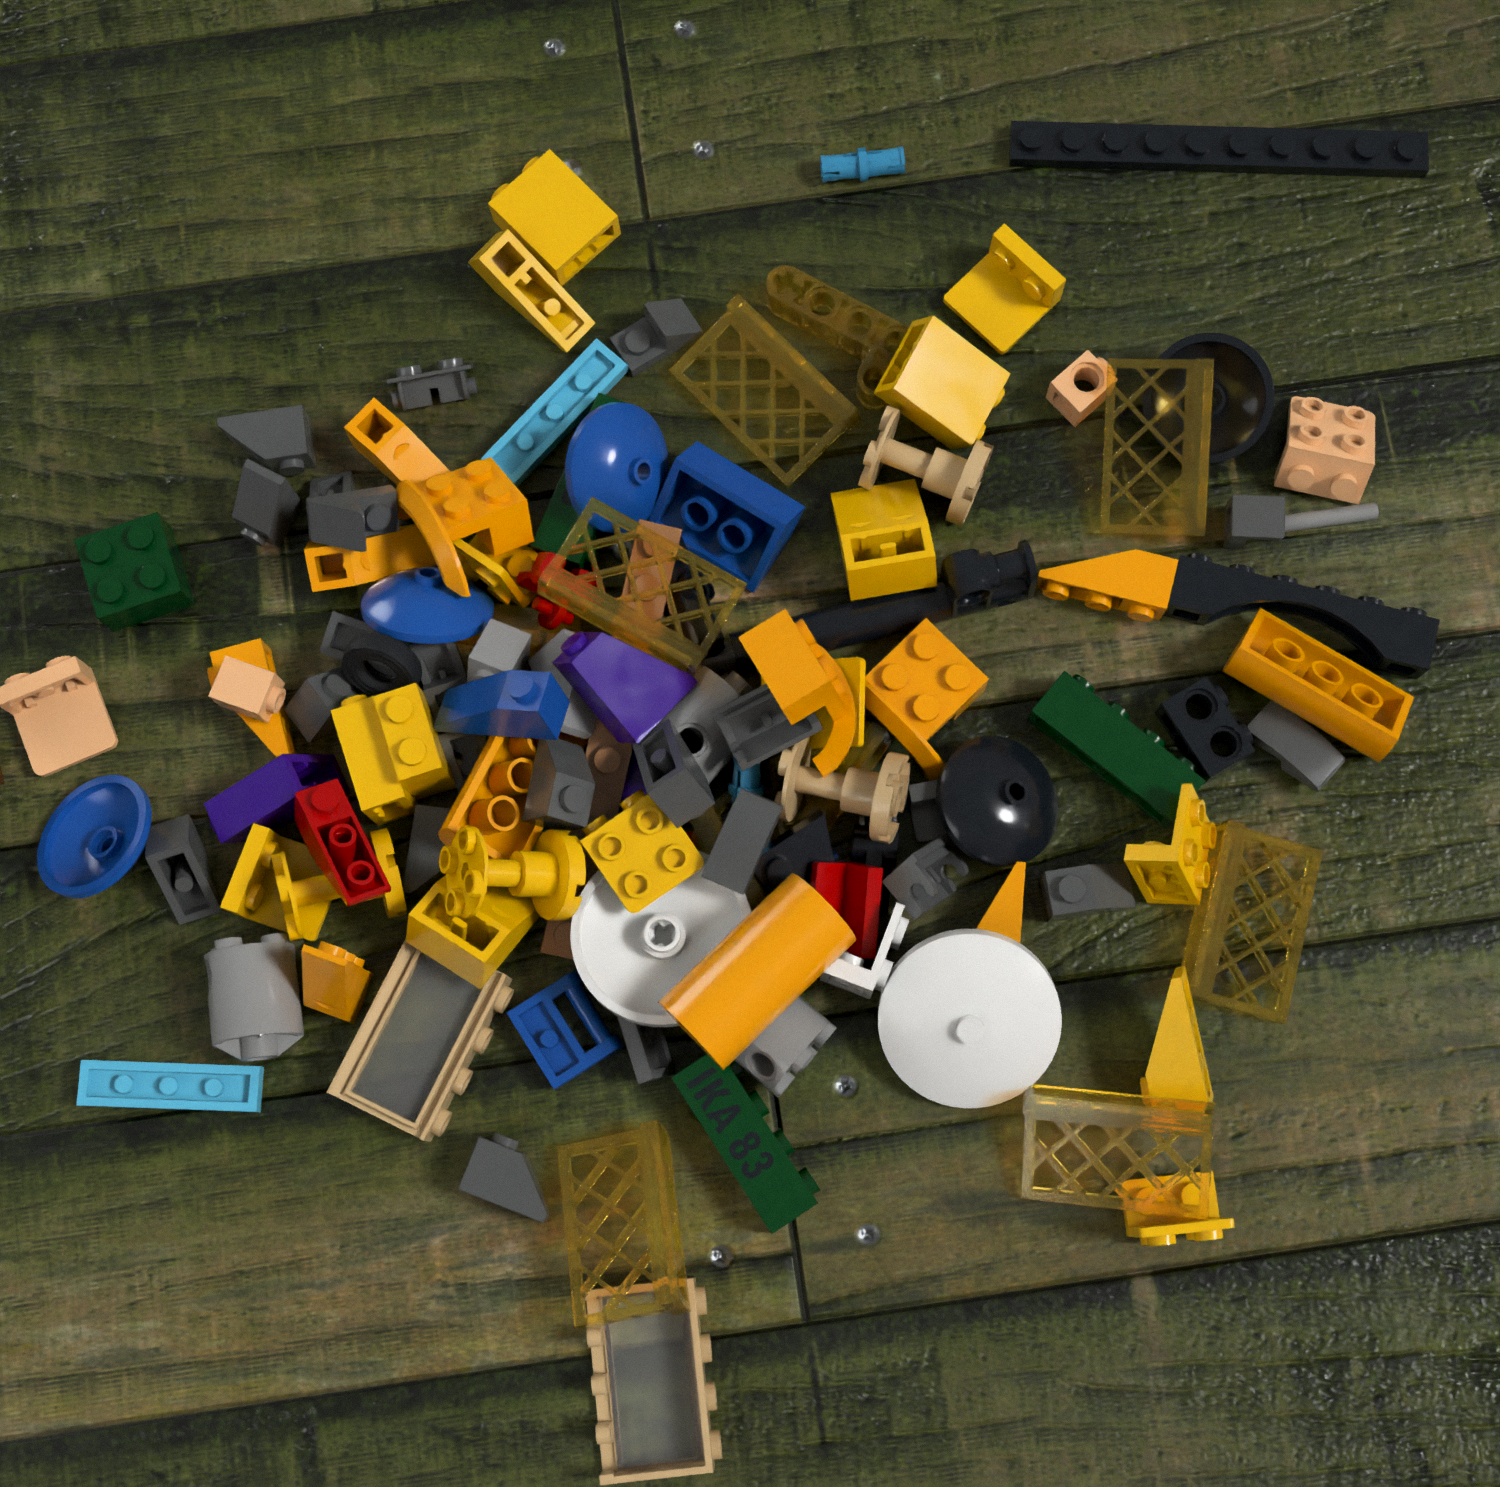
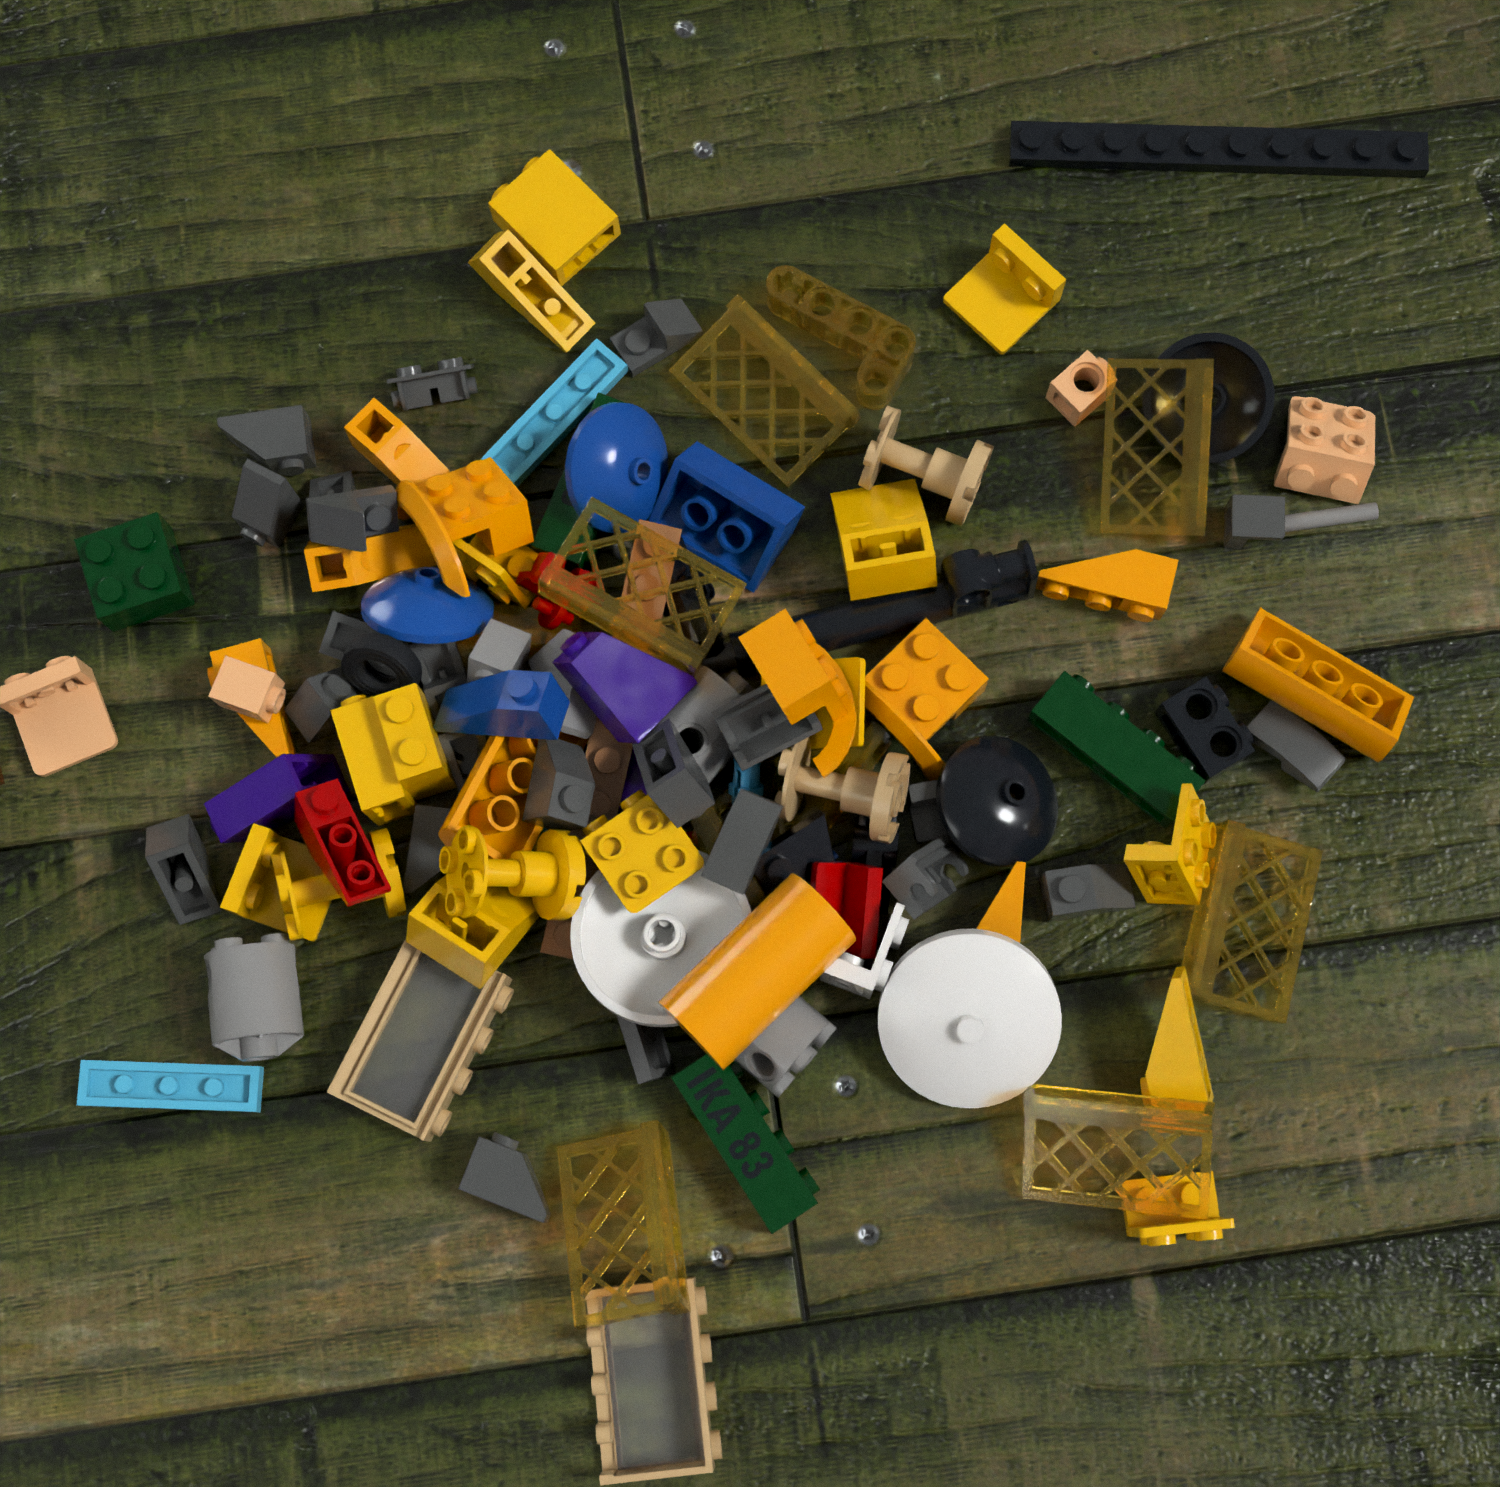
(94, 836): blue dish -> none
(334, 981): light orange slope -> none
(551, 1037): blue plate -> none
(862, 164): dark azure pin -> none
(943, 383): yellow brick -> none
(1386, 636): black arch -> none

